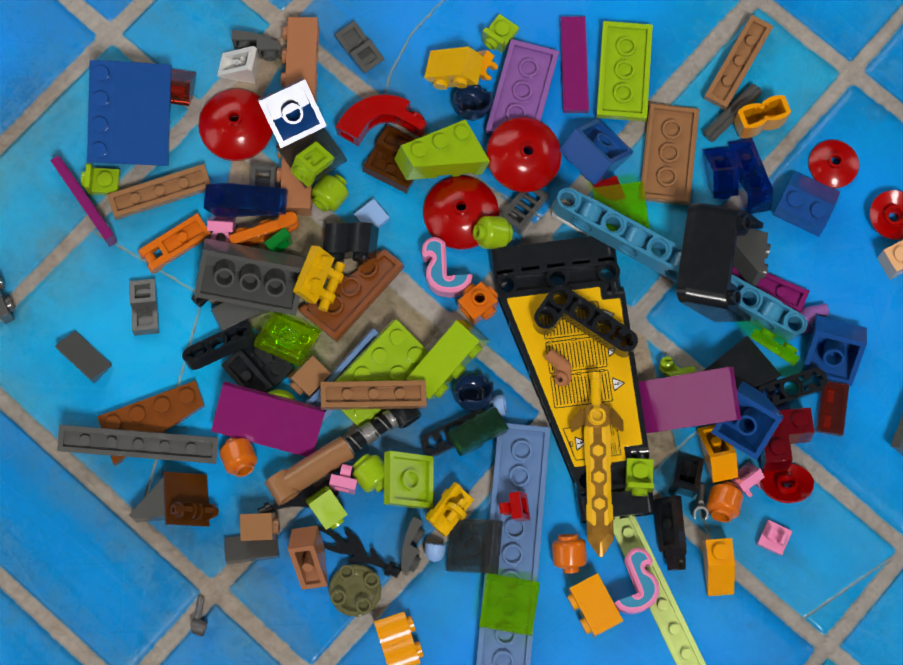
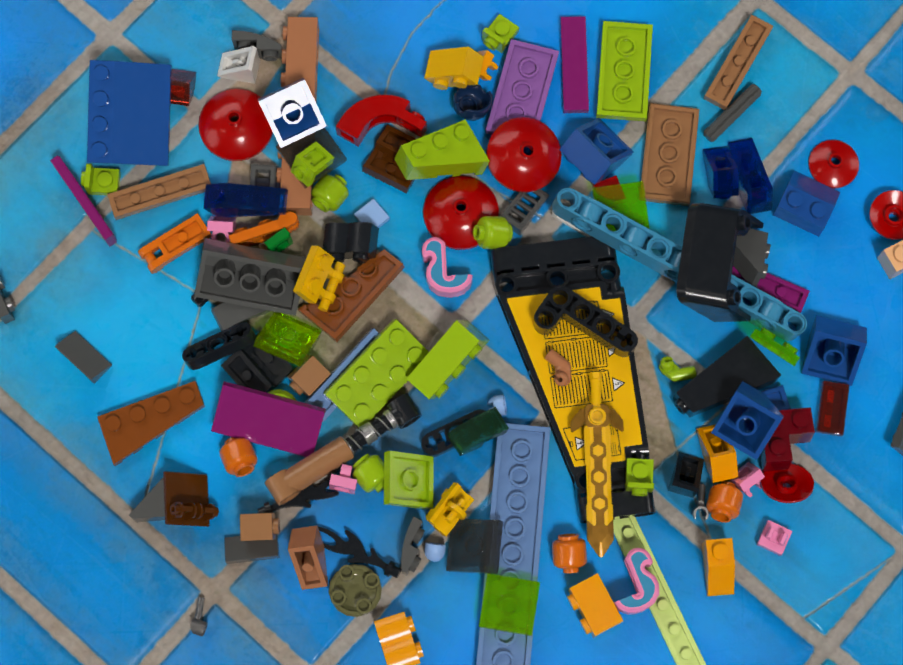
(137, 444): dark grey plate -> none
(144, 307): dark grey slope -> none
(327, 508): lime brick -> none
(358, 47): dark grey slope -> none
(373, 395): medium nougat plate -> none
(473, 392): dark blue hair -> none
(477, 311): orange brick -> none
(517, 506): red tile -> none
(671, 531): black hinge -> none
(690, 400): magenta tile -> none
(758, 117): light orange brick -> none
(805, 376): black beam -> none
(811, 312): medium lavender arm -> none

